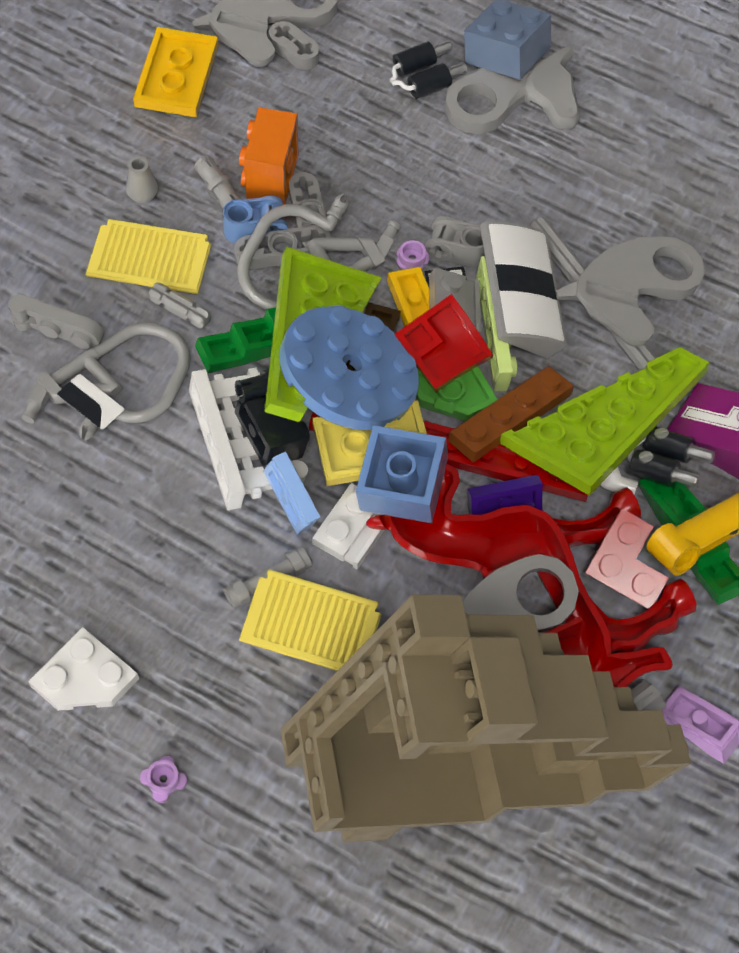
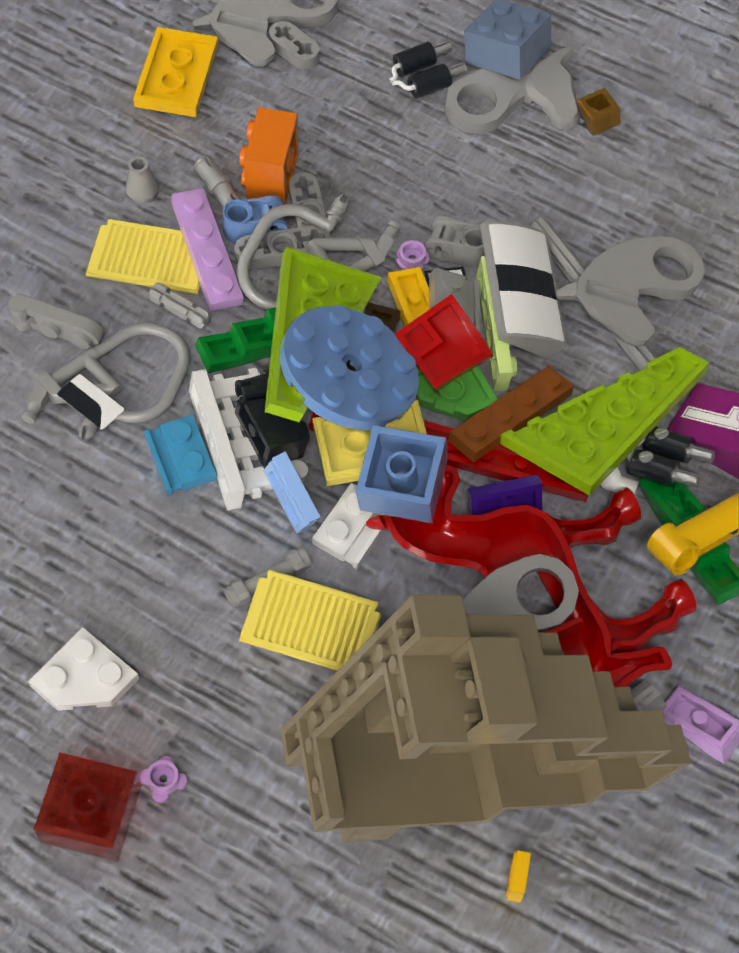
(88, 807): none -> clear red brick
(180, 455): none -> dark azure plate
(207, 249): none -> lavender plate
(518, 876): none -> yellow tile
(599, 111): none -> pearl gold slope
(617, 563): plate -> none

